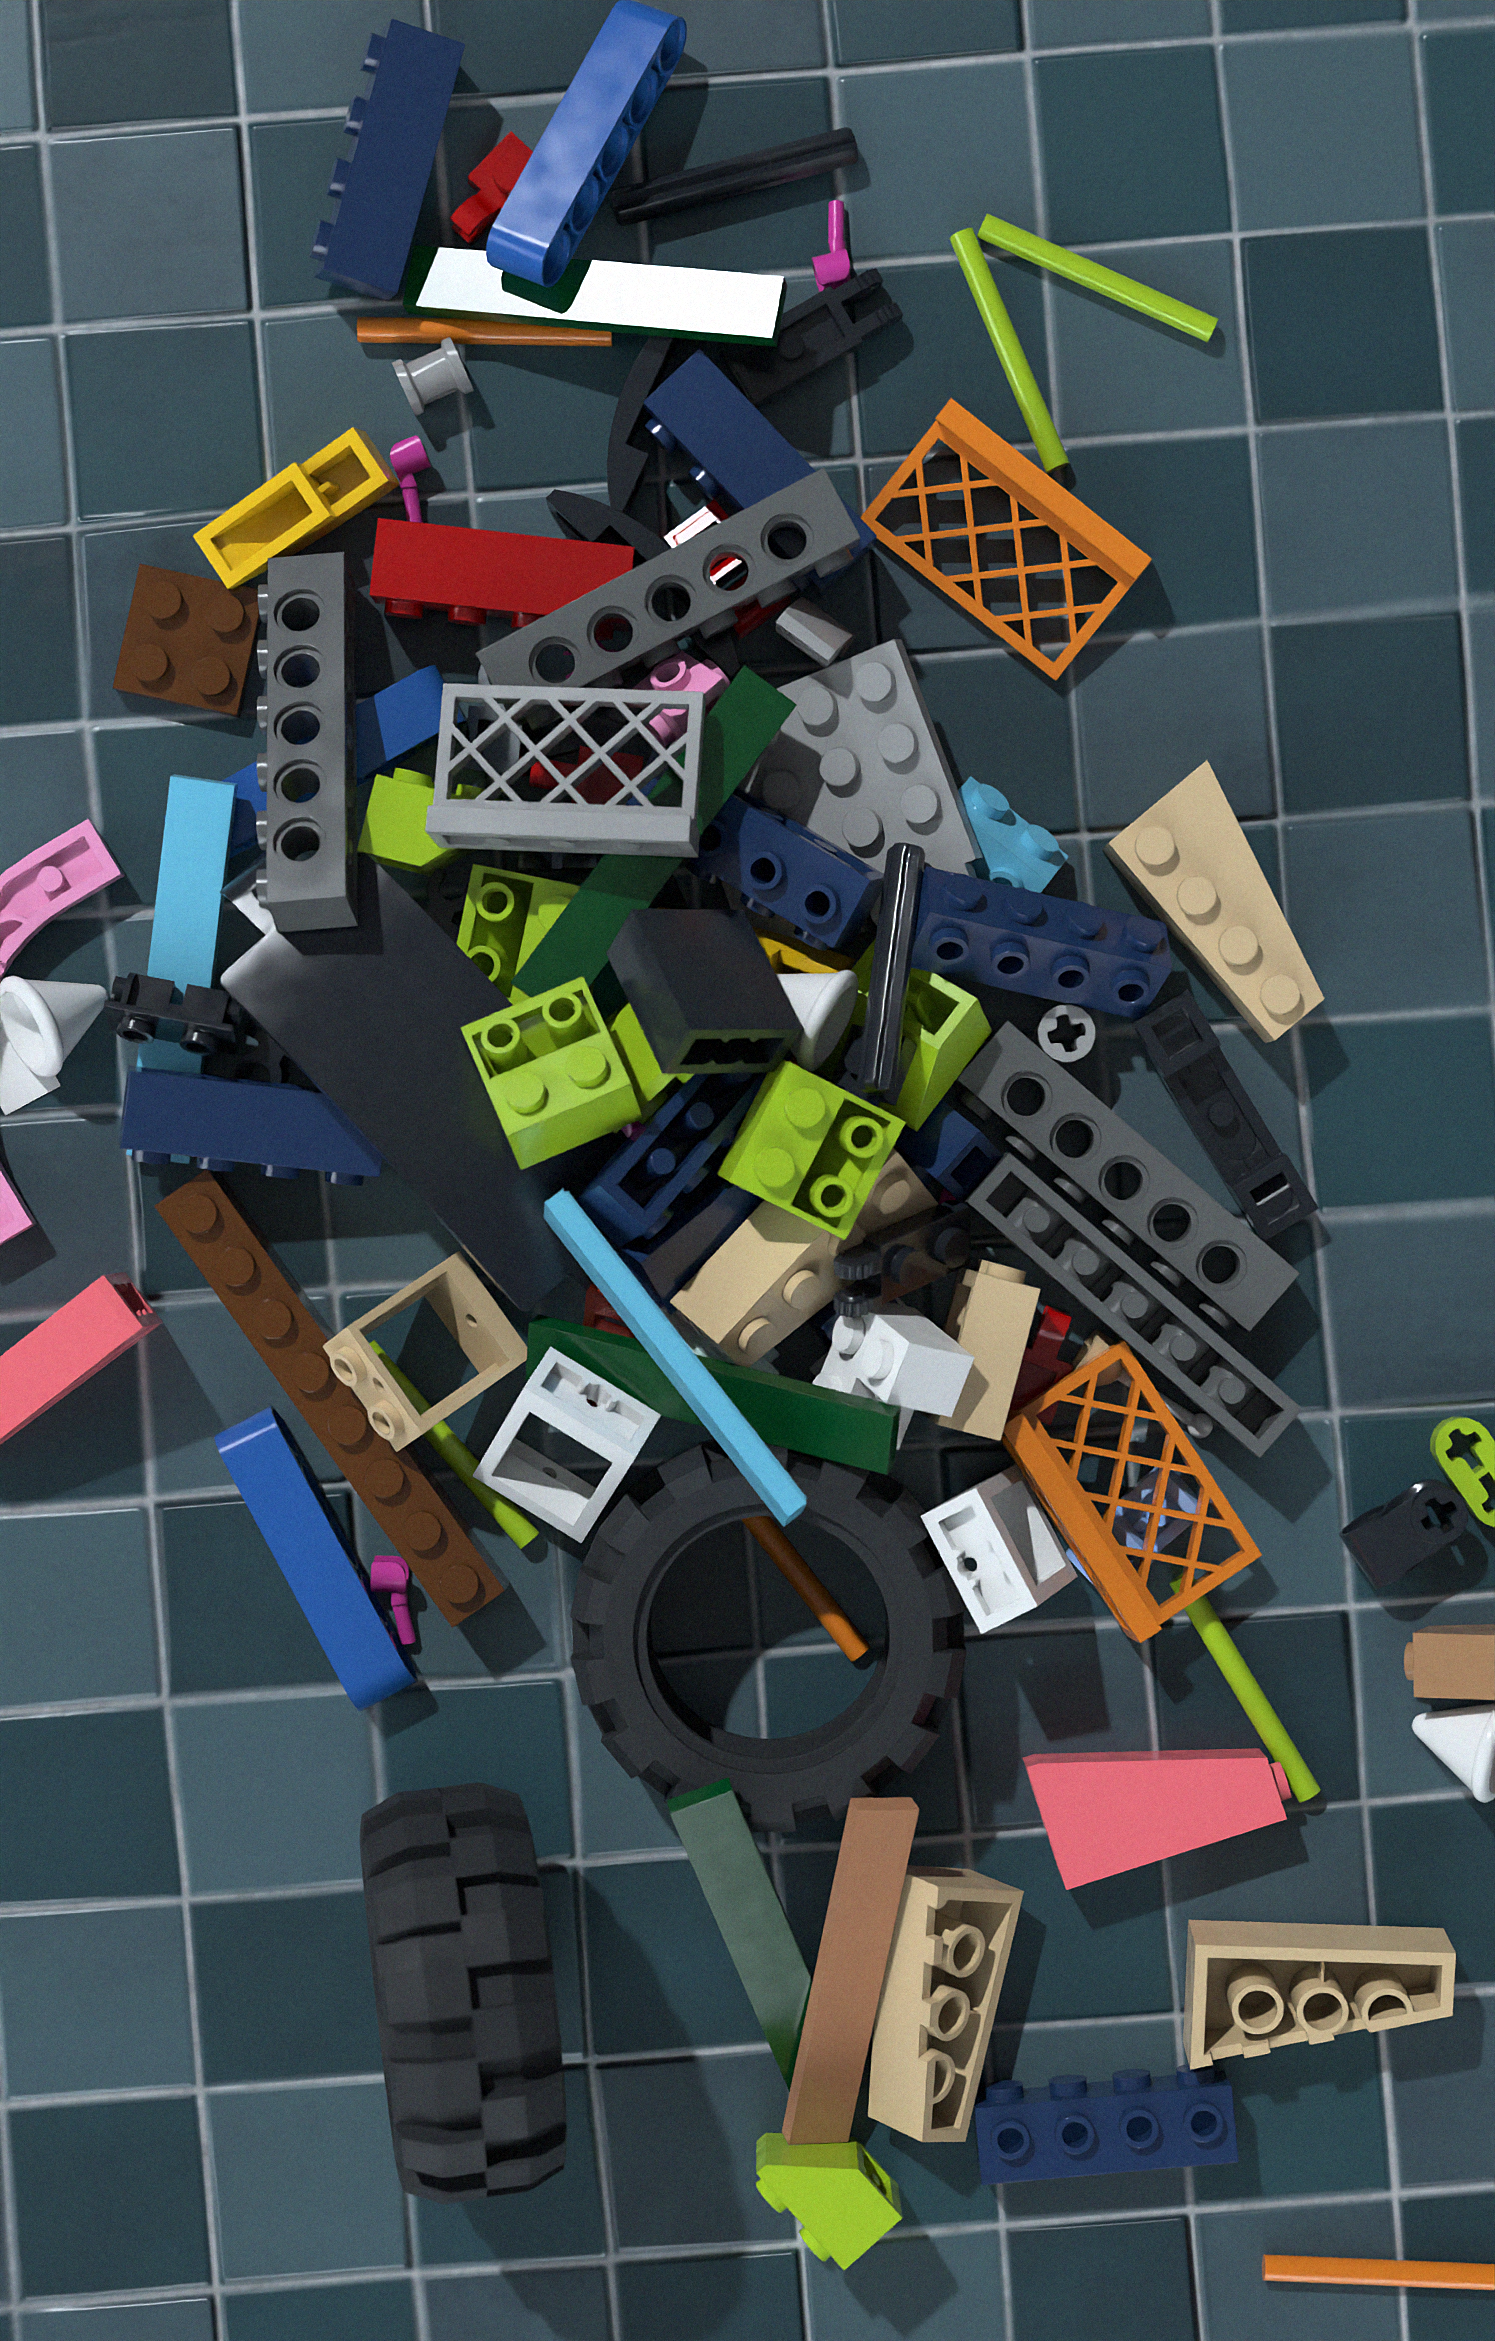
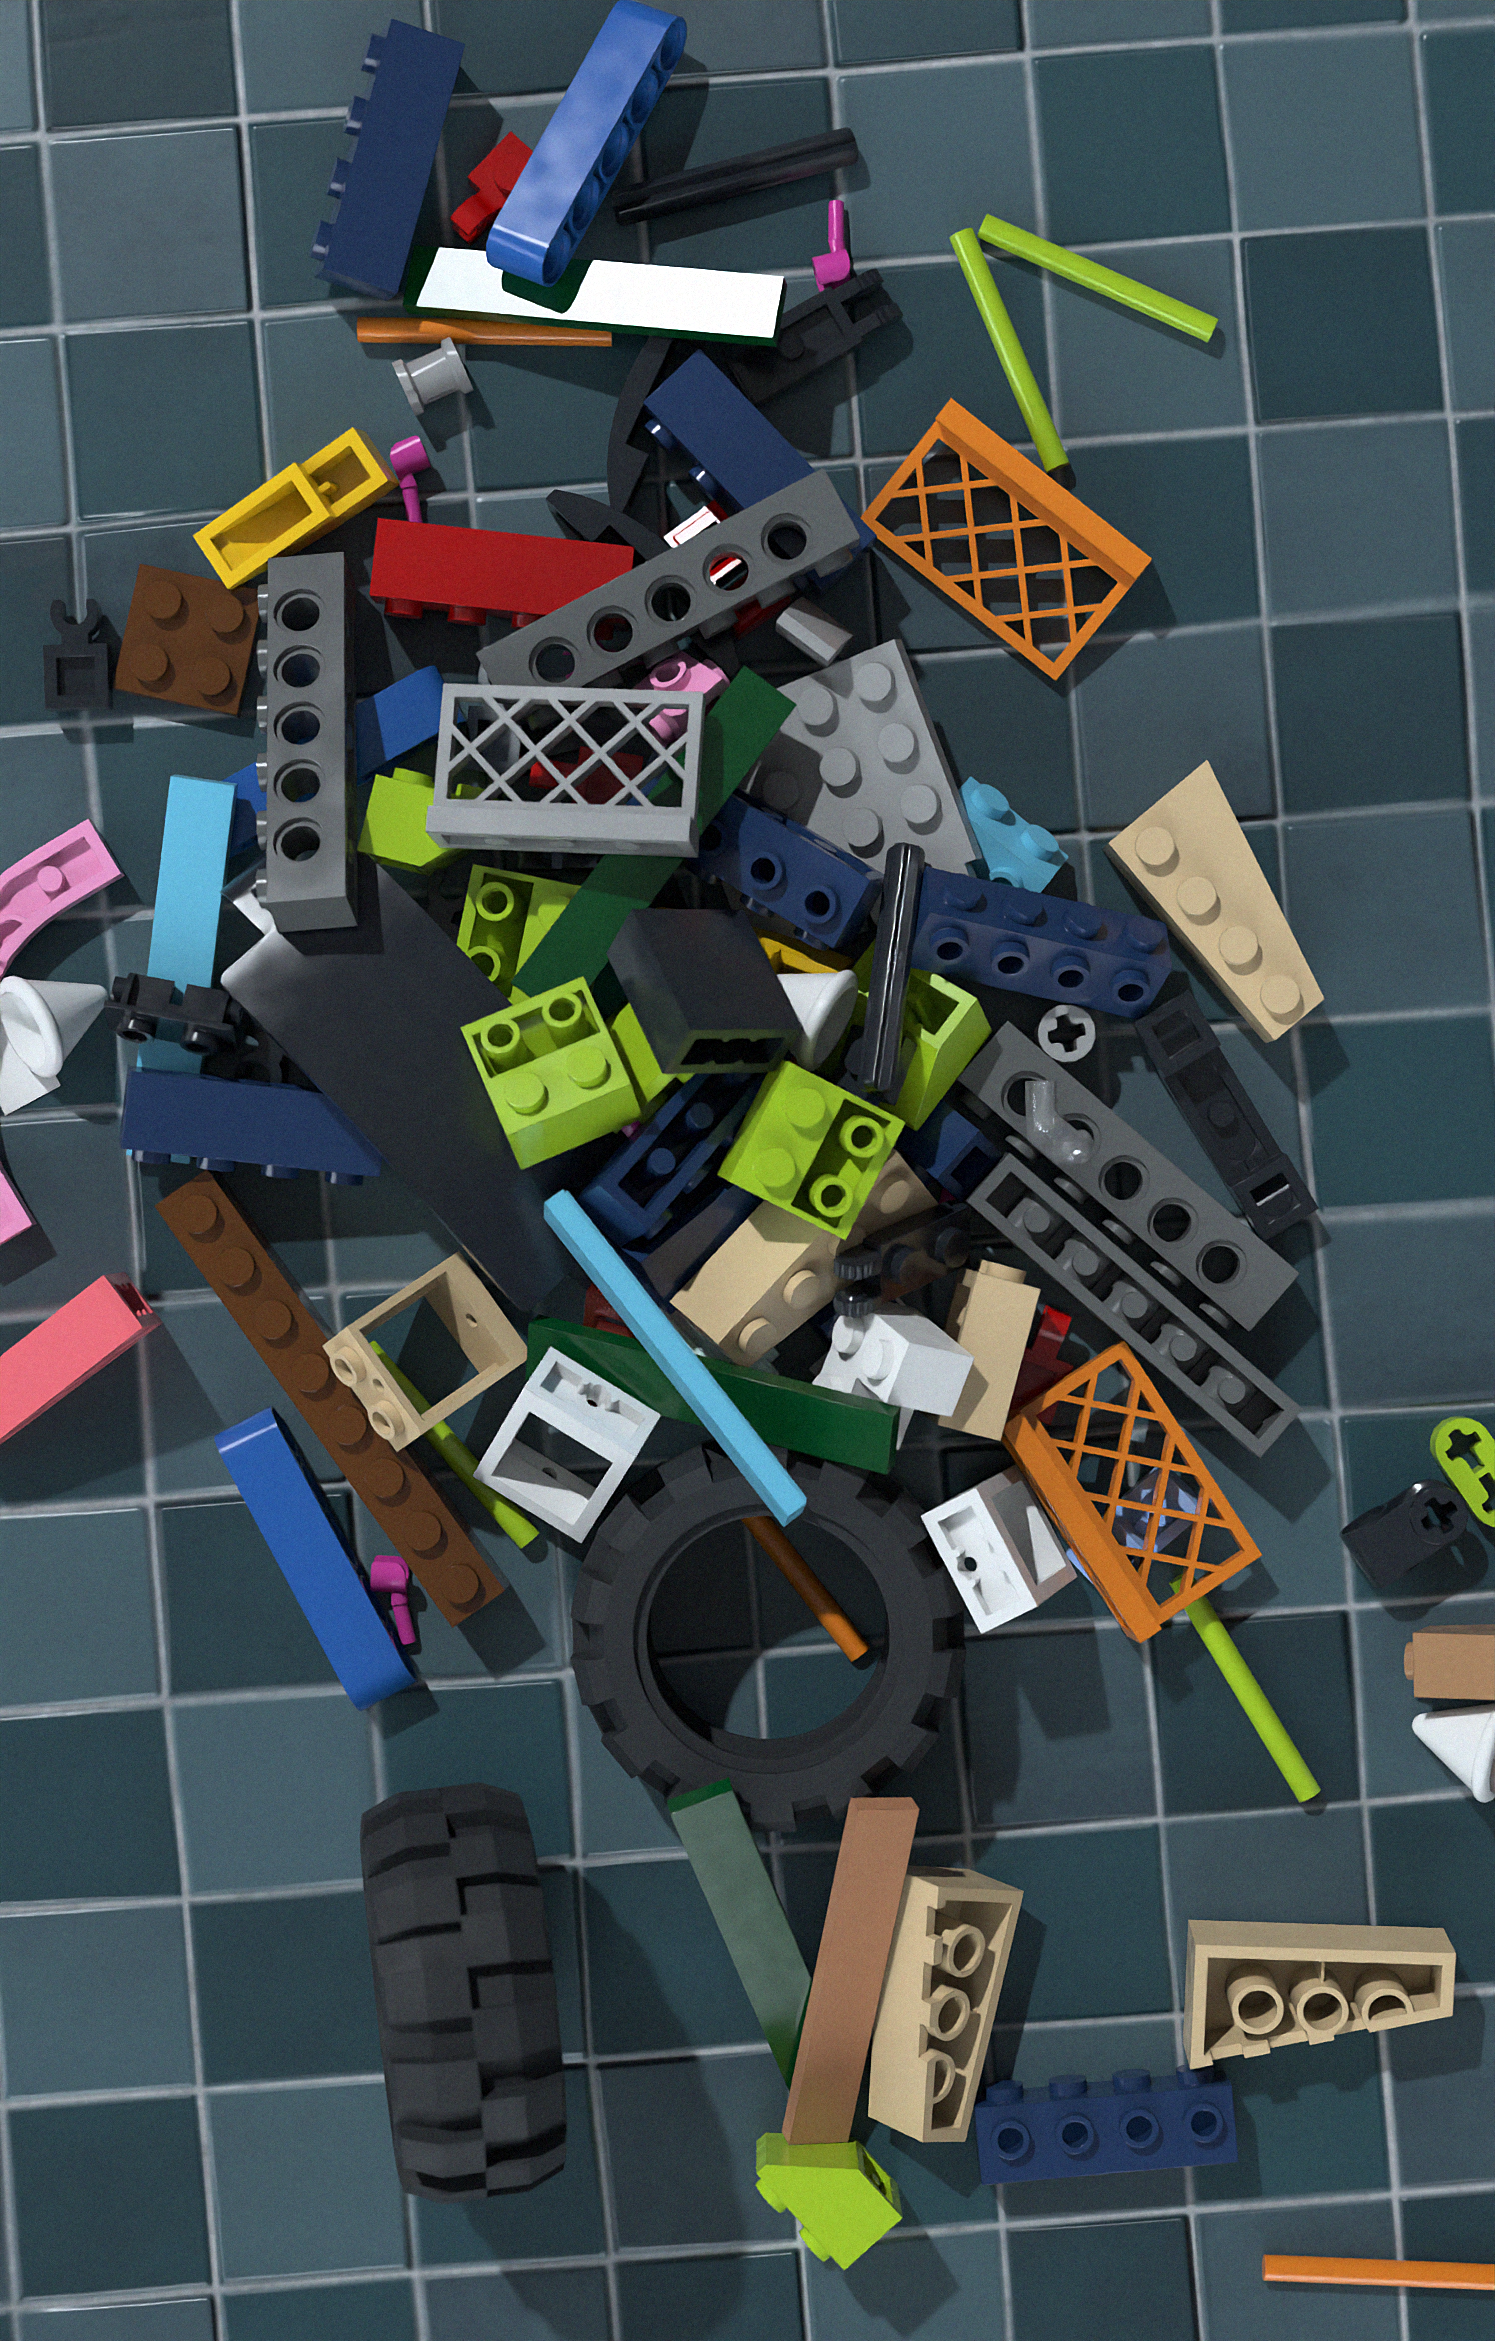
(77, 670): none -> black plate
(1049, 1131): none -> clear arm
(1145, 1806): coral slope -> none
(1198, 1424): hinge -> none

